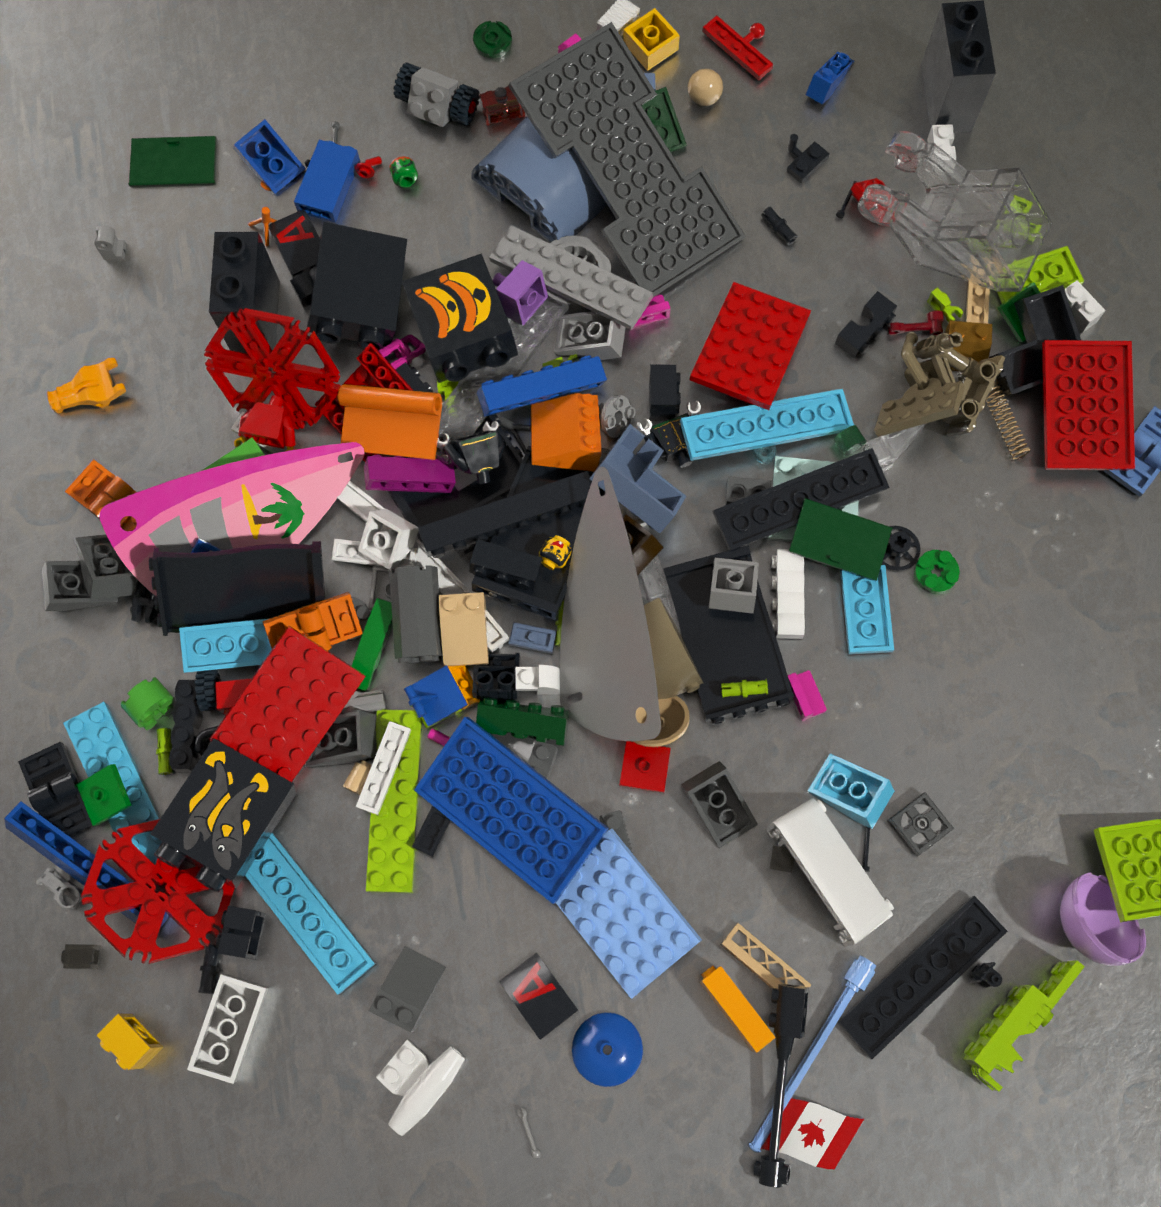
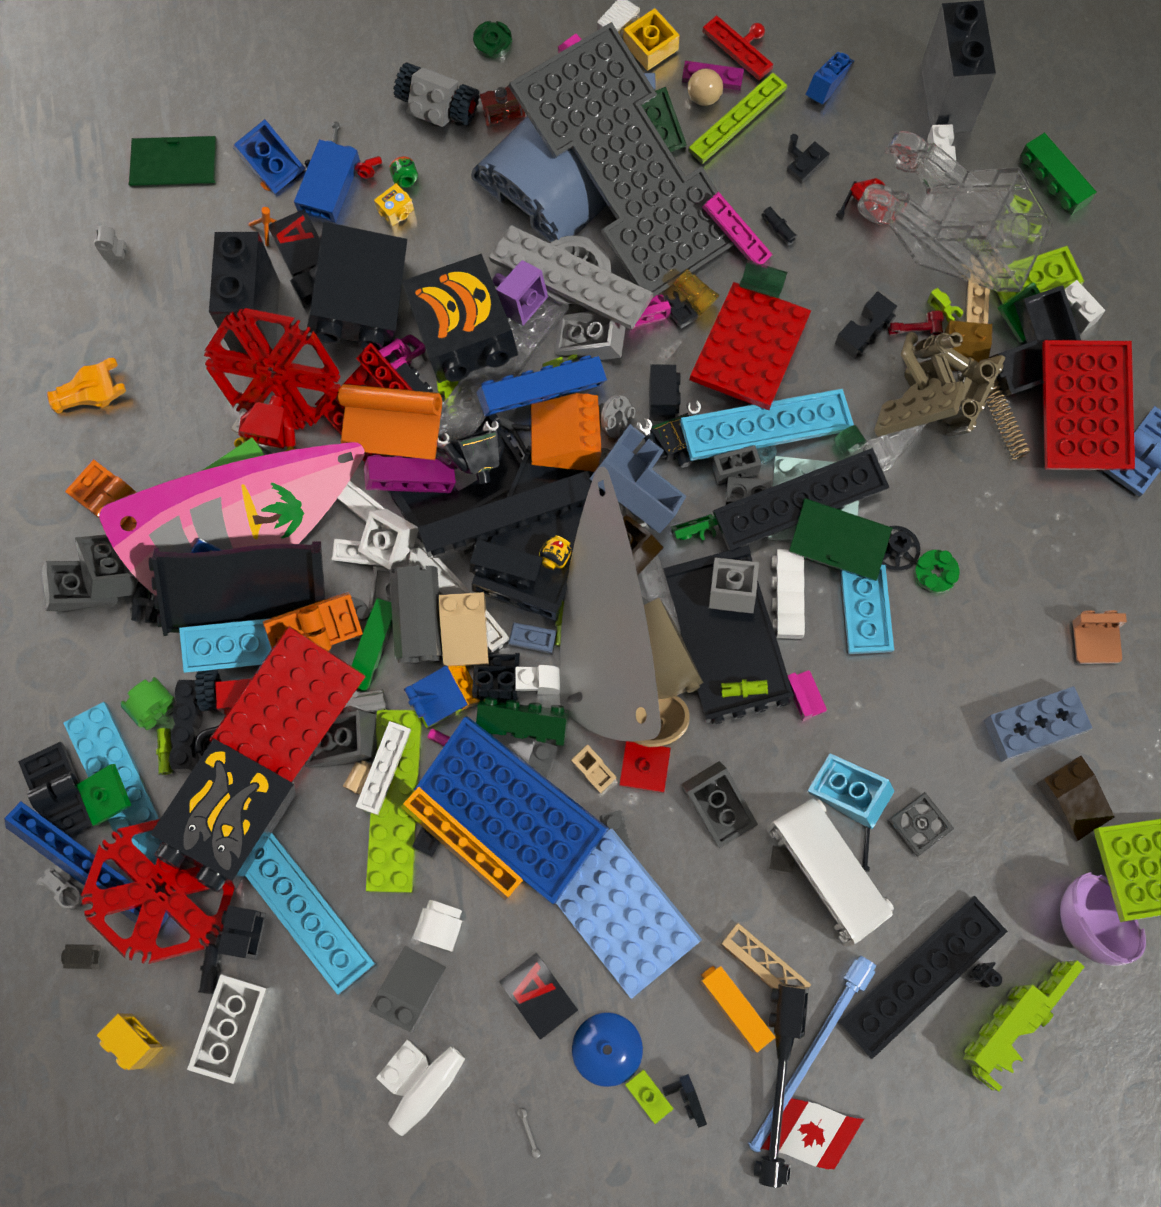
(394, 205): none -> yellow head
(438, 925): none -> white piece
(462, 843): none -> light orange brick
(593, 768): none -> tan brick
(649, 1096): none -> lime plate
(681, 312): none -> black plate
(688, 1095): none -> black plate
(696, 291): none -> clear yellow plant
(699, 525): none -> green plate
(730, 76): none -> magenta plate
(736, 229): none -> dark pink plate
(737, 118): none -> lime plate
(737, 463): none -> dark grey brick
(763, 279): none -> clear green panel
(1032, 737): none -> sand blue brick
(1058, 173): none -> green brick
(1077, 798): none -> dark brown slope
(1098, 637): none -> nougat bracket

